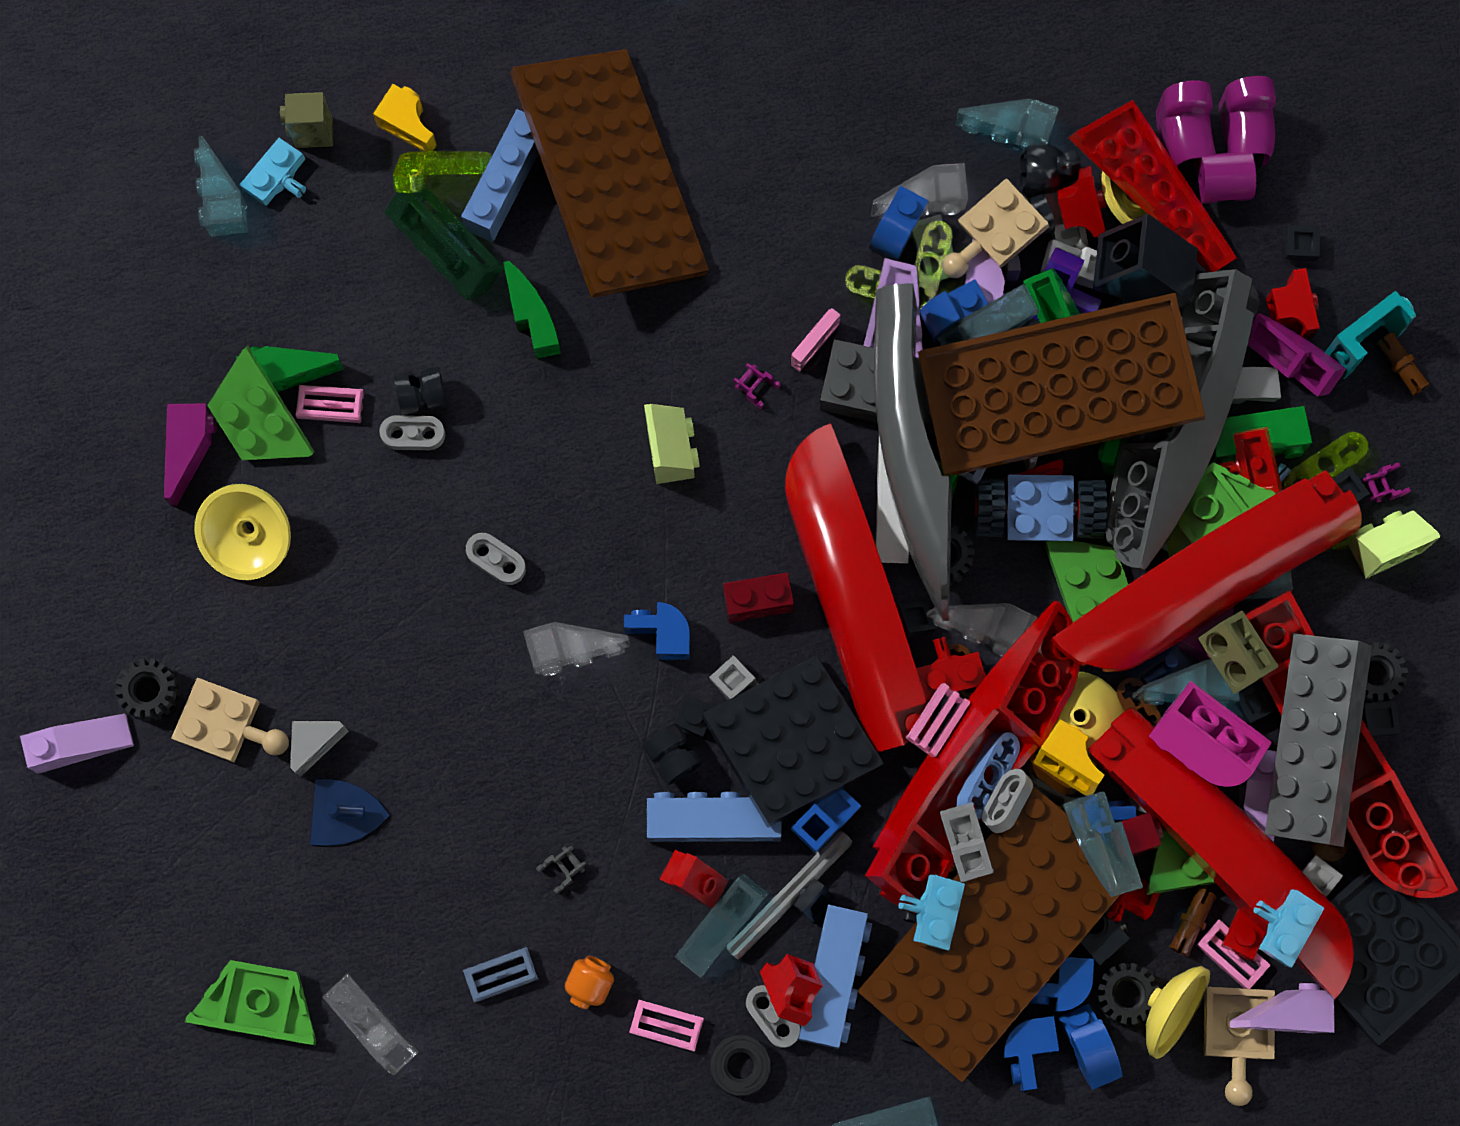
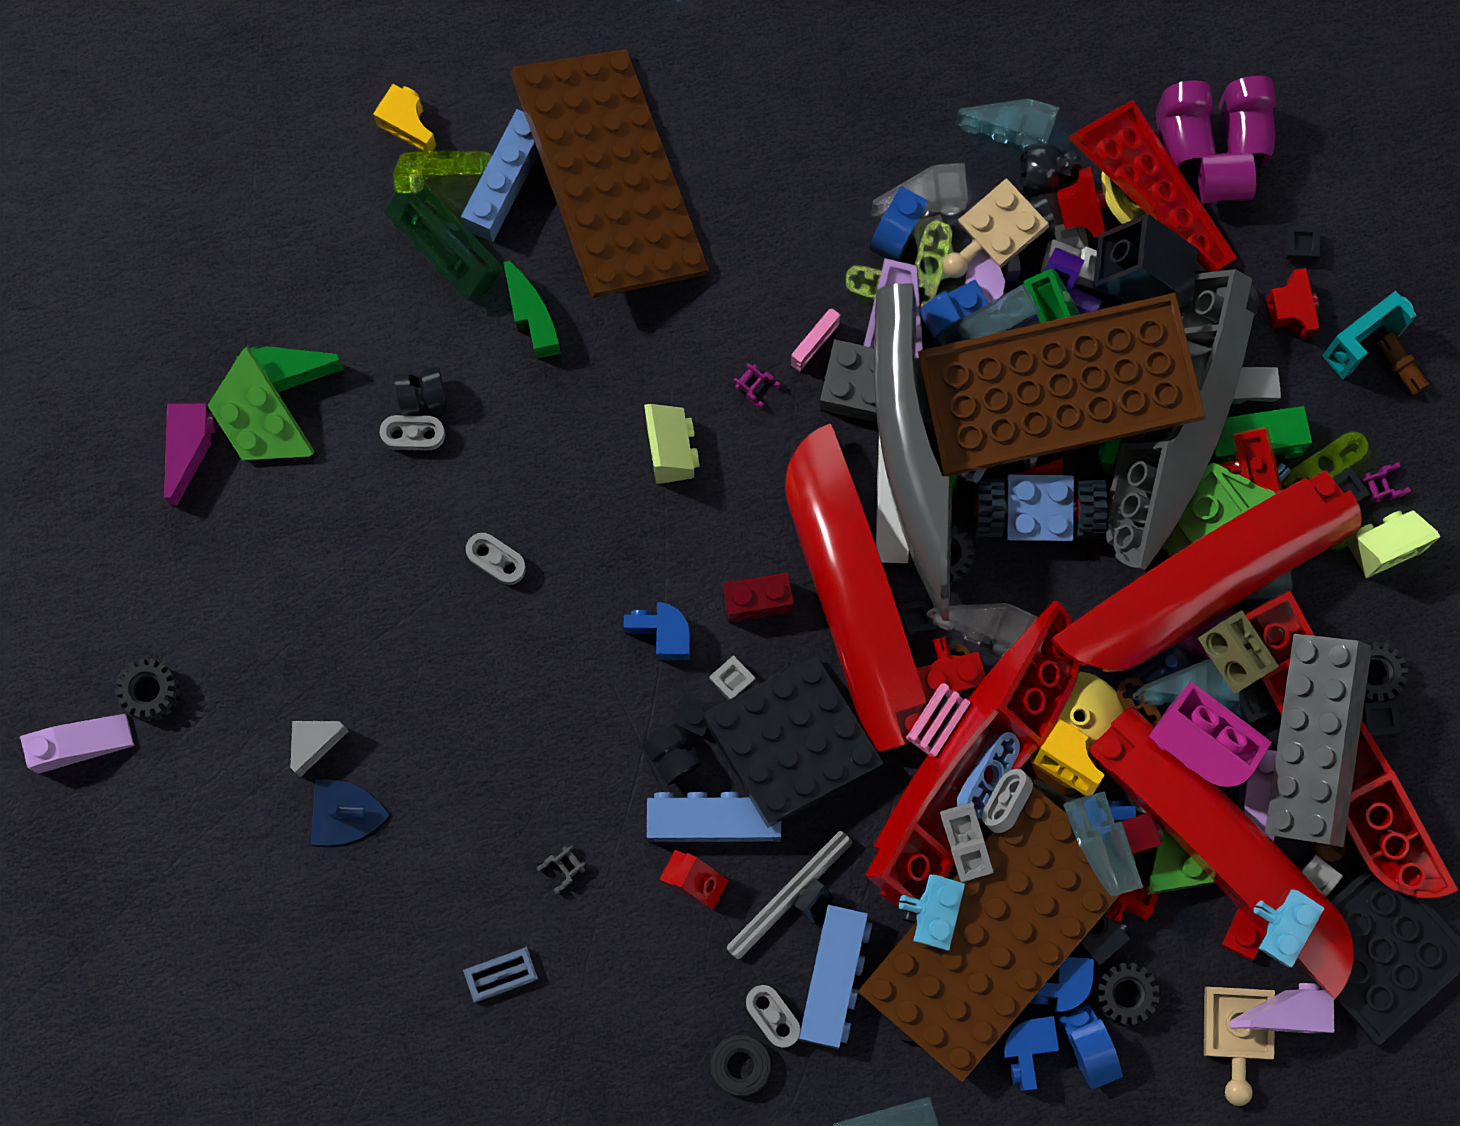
(220, 720): tan plate -> none
(223, 204): clear light blue slope -> none
(227, 540): light yellow dish -> none
(257, 1003): bright green wing -> none
(275, 173): medium azure plate -> none
(307, 120): olive brick -> none
(357, 406): bright pink tile -> none
(370, 1025): clear slope -> none
(564, 644): clear slope -> none
(589, 982): orange head -> none
(694, 1033): bright pink tile -> none
(721, 925): clear light blue slope -> none
(792, 988): red brick -> none
(825, 820): blue brick -> none
(1085, 574): bright green wing -> none
(1174, 1009): light yellow dish -> none
(1193, 922): reddish brown pin -> none
(1220, 961): bright pink tile -> none
(1294, 355): magenta slope -> none

